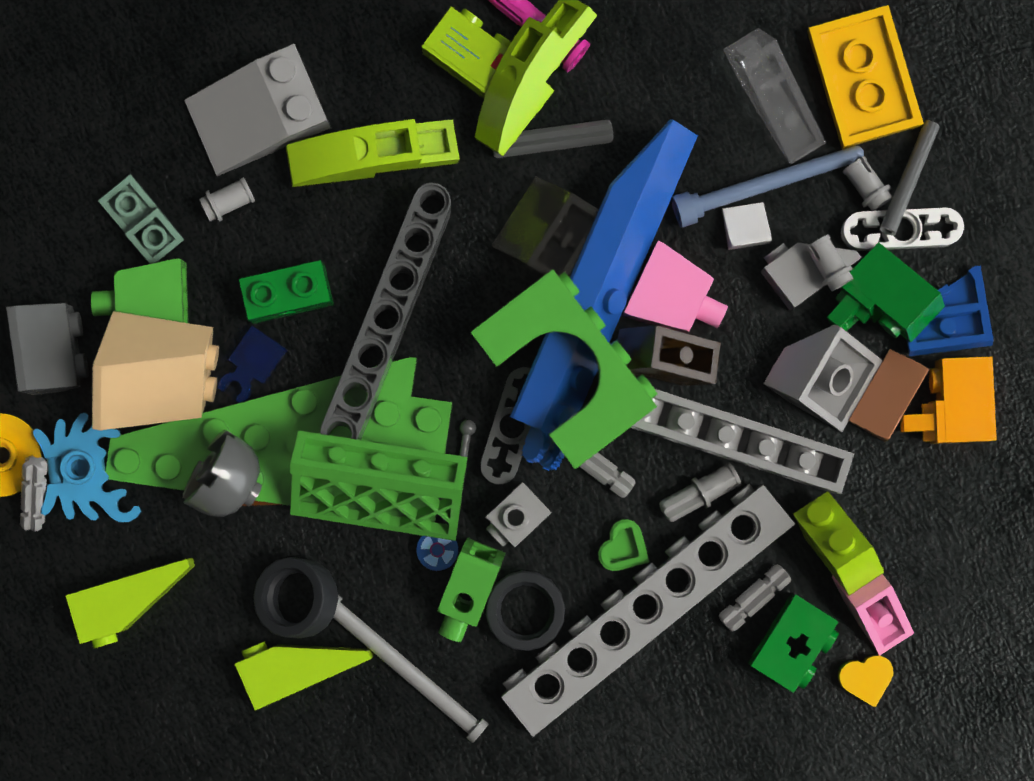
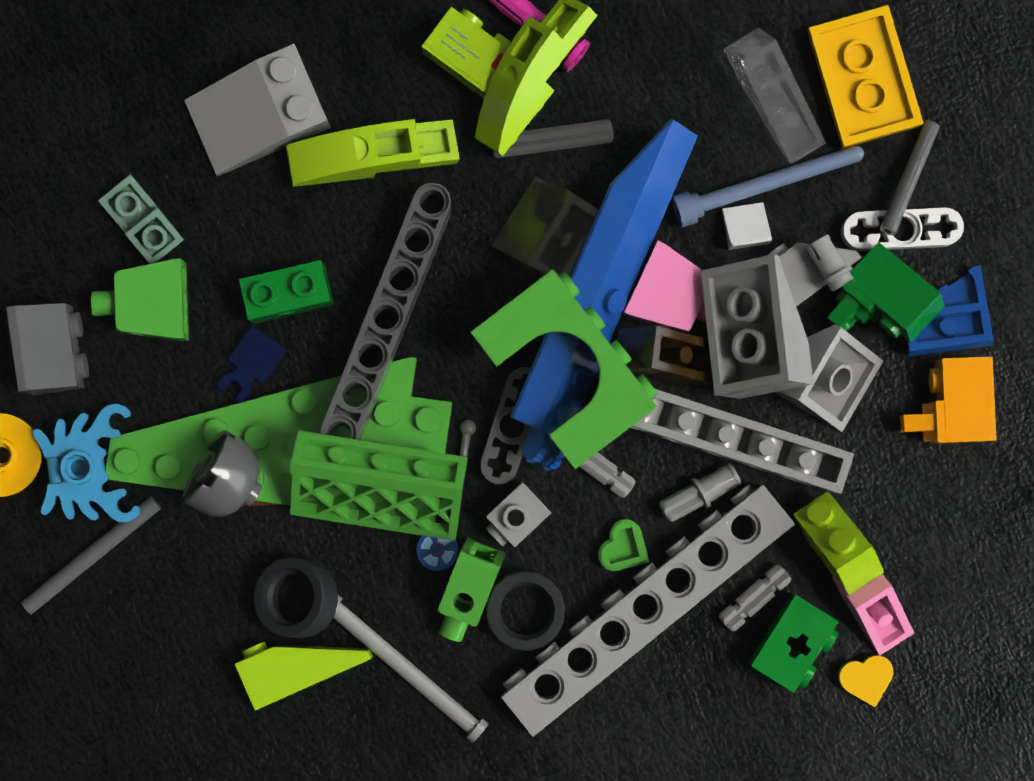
(33, 493): light grey axle -> none
(88, 557): none -> dark grey bar
(117, 605): lime slope -> none
(152, 372): tan slope -> none
(226, 199): light grey pin -> none
(754, 329): none -> light grey slope
(868, 184): light grey pin -> none
(888, 395): nougat slope -> none

